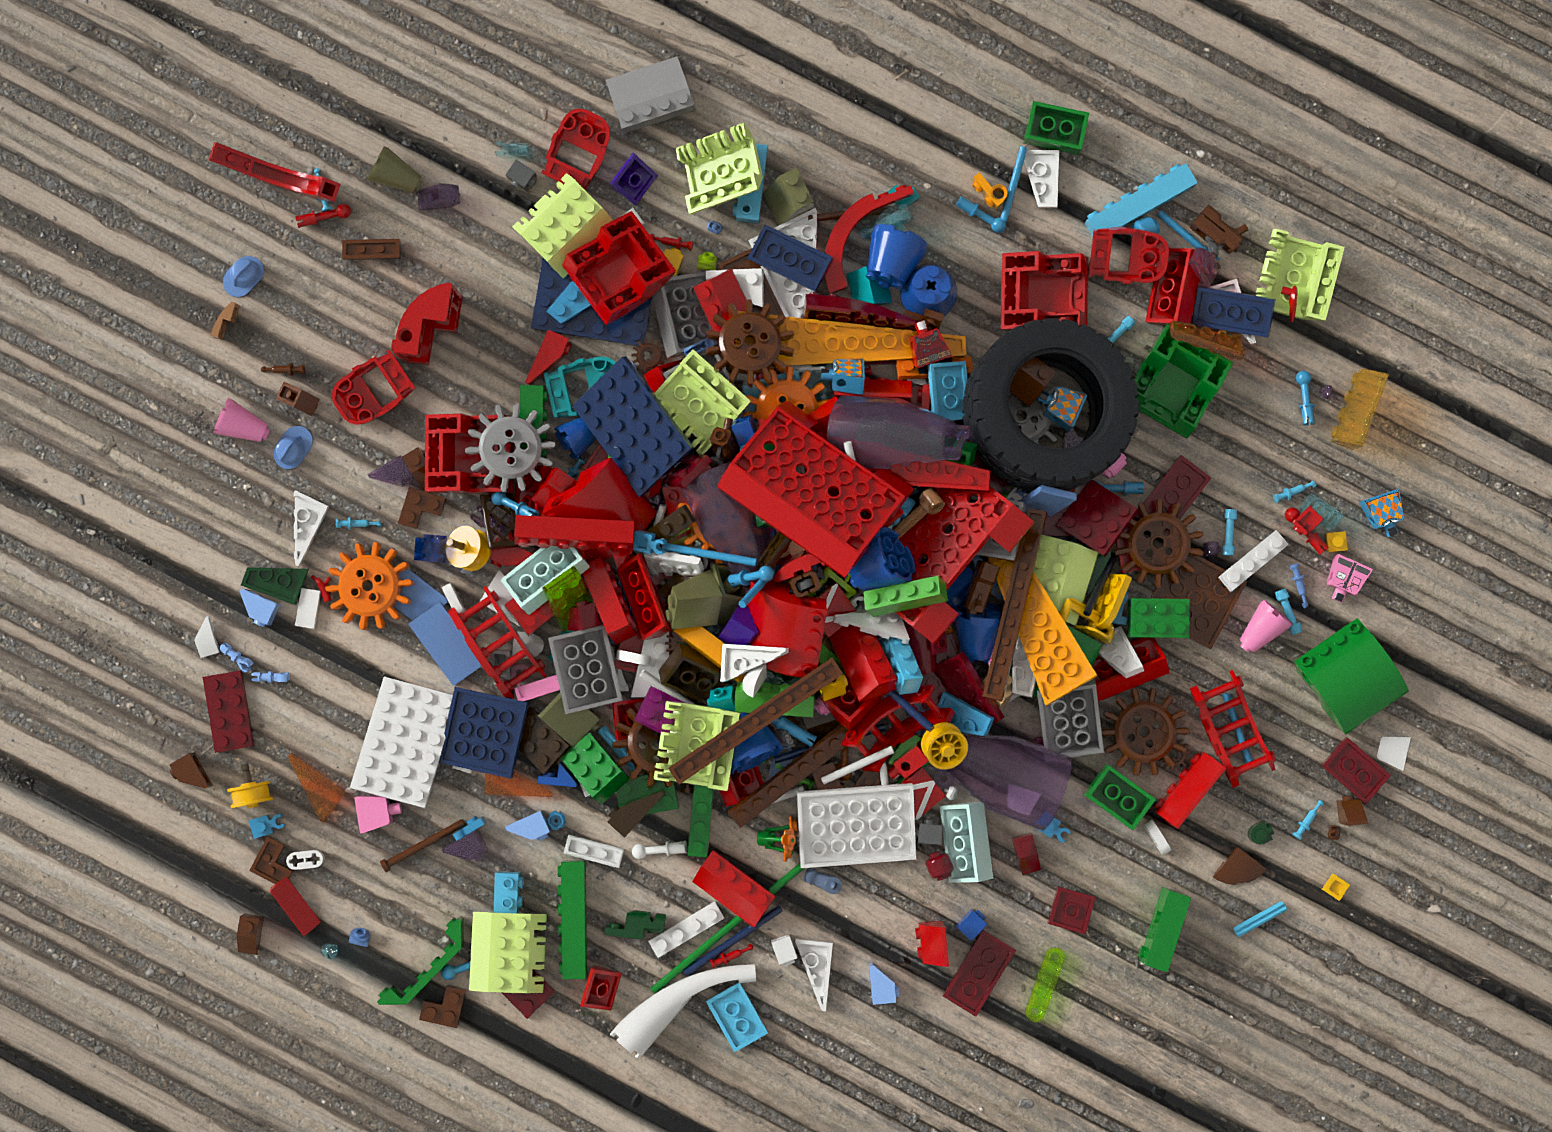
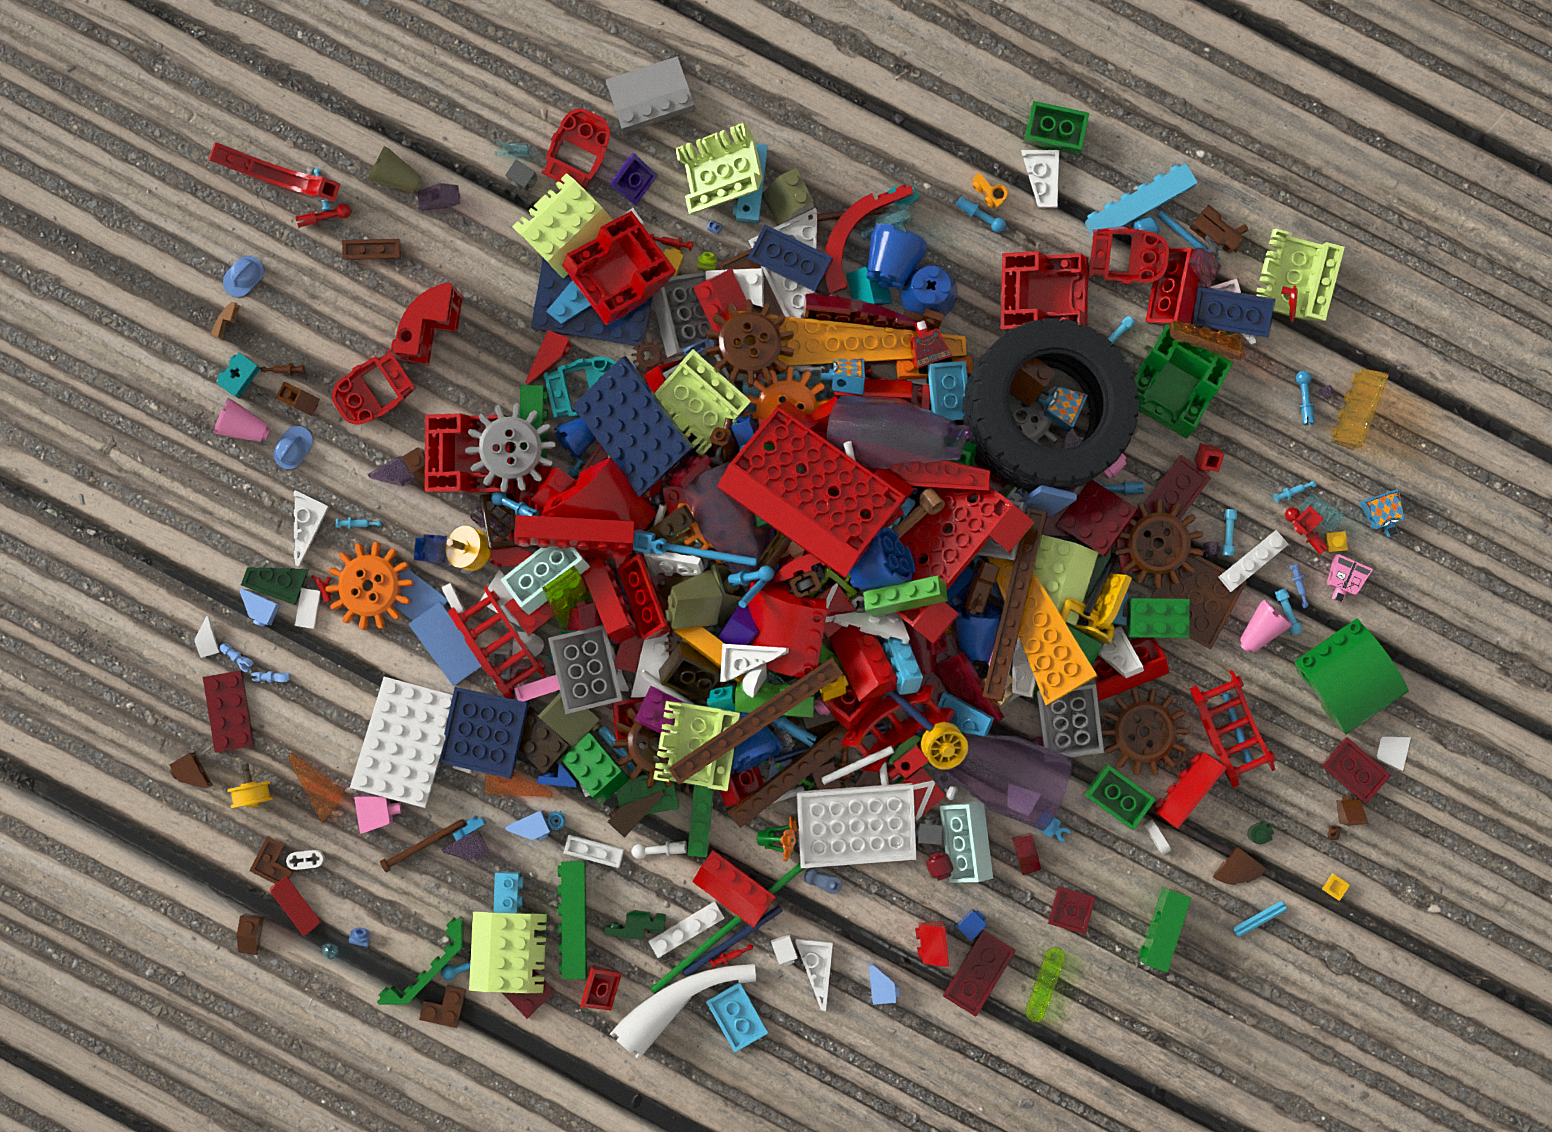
(247, 371): none -> teal brick
(264, 826): dark azure plate -> none
(417, 502): reddish brown plate -> none
(633, 657): white beam -> none
(1013, 183): dark azure bar -> none
(1209, 457): none -> red brick
(1307, 821): medium azure piece -> none

